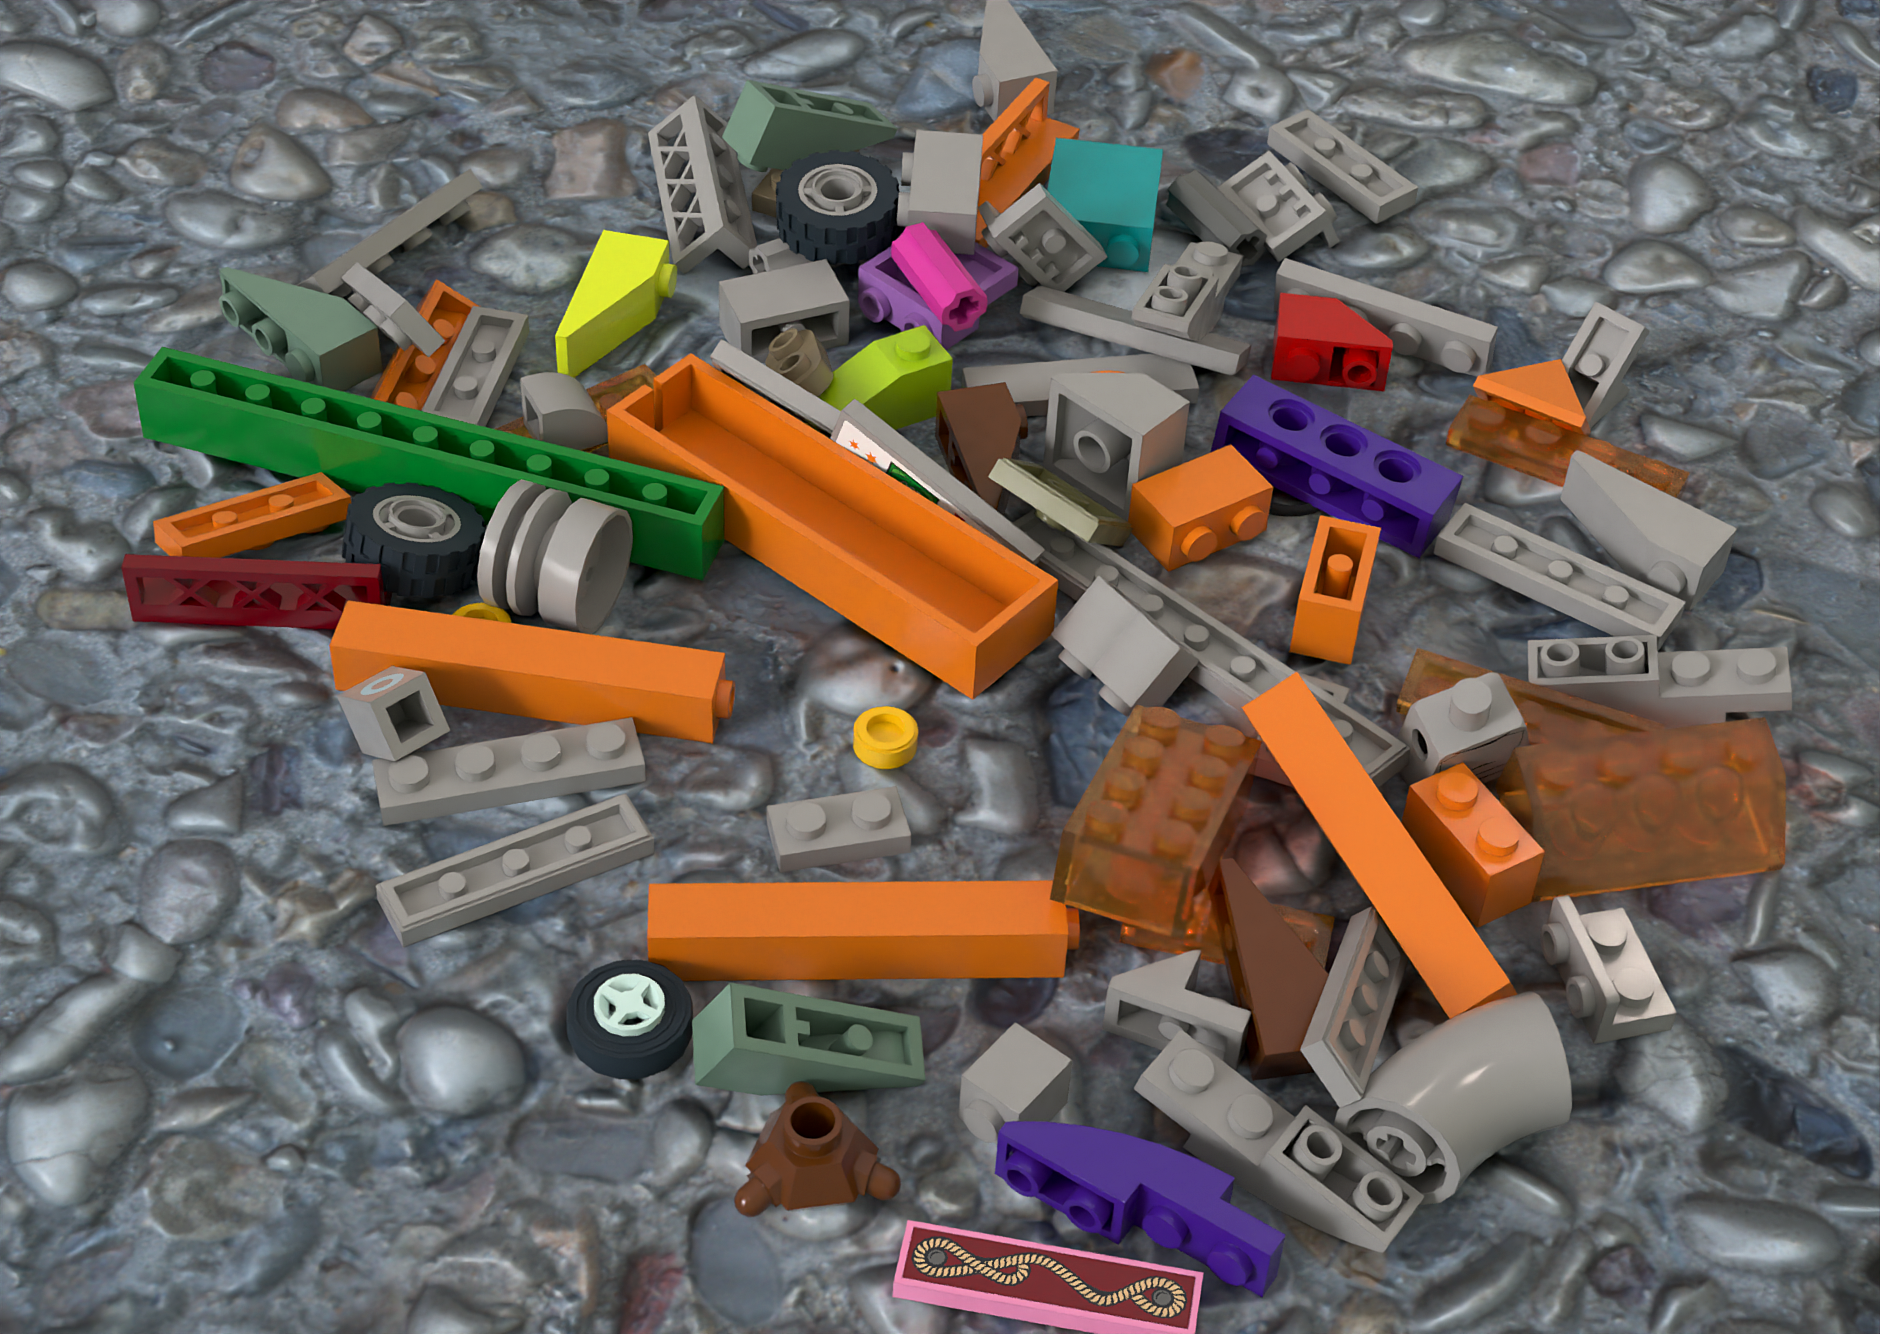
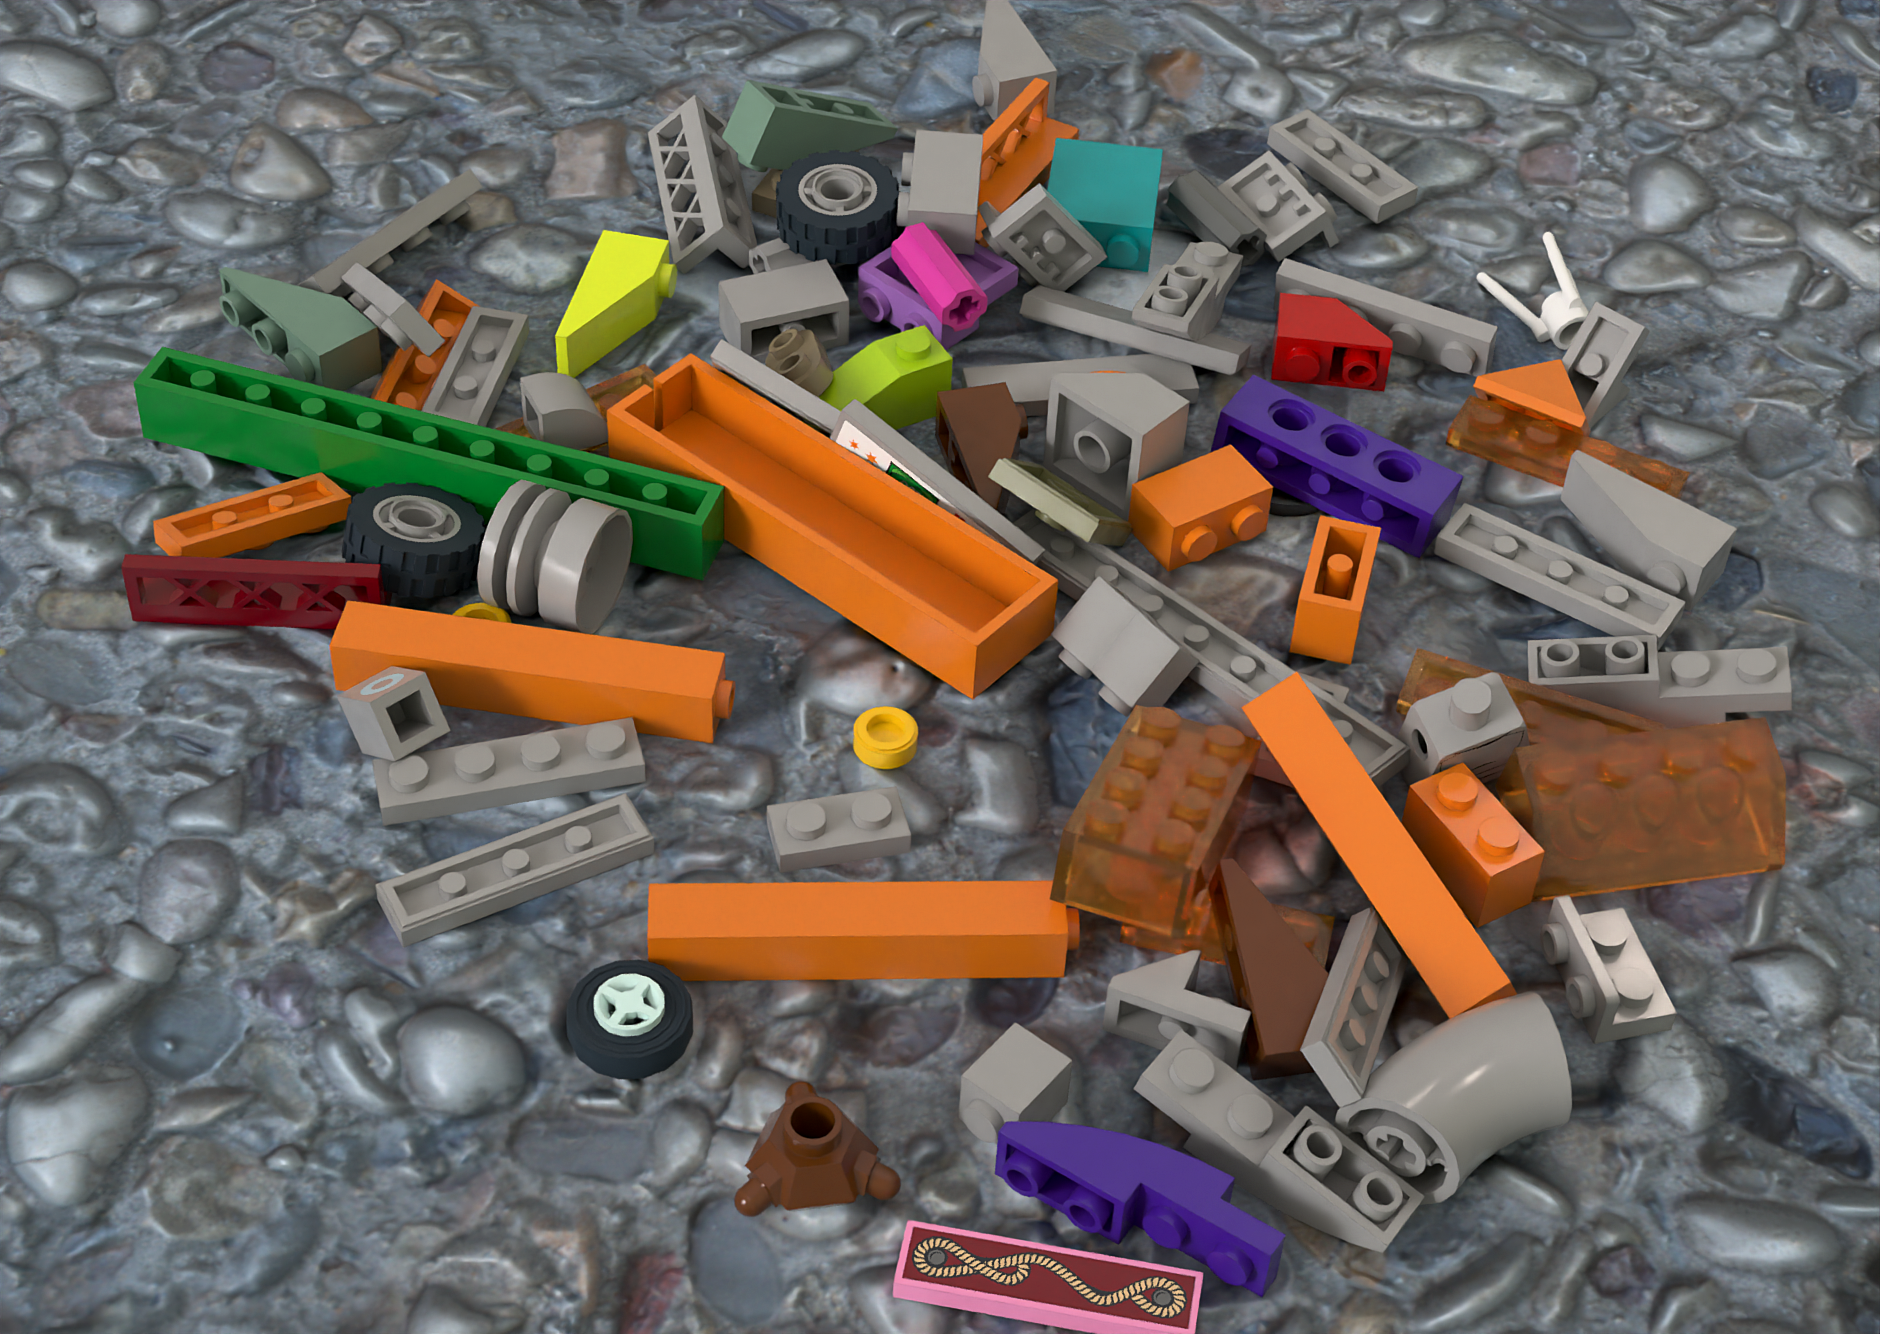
(771, 1038): sand green slope -> none
(1561, 311): none -> white plant

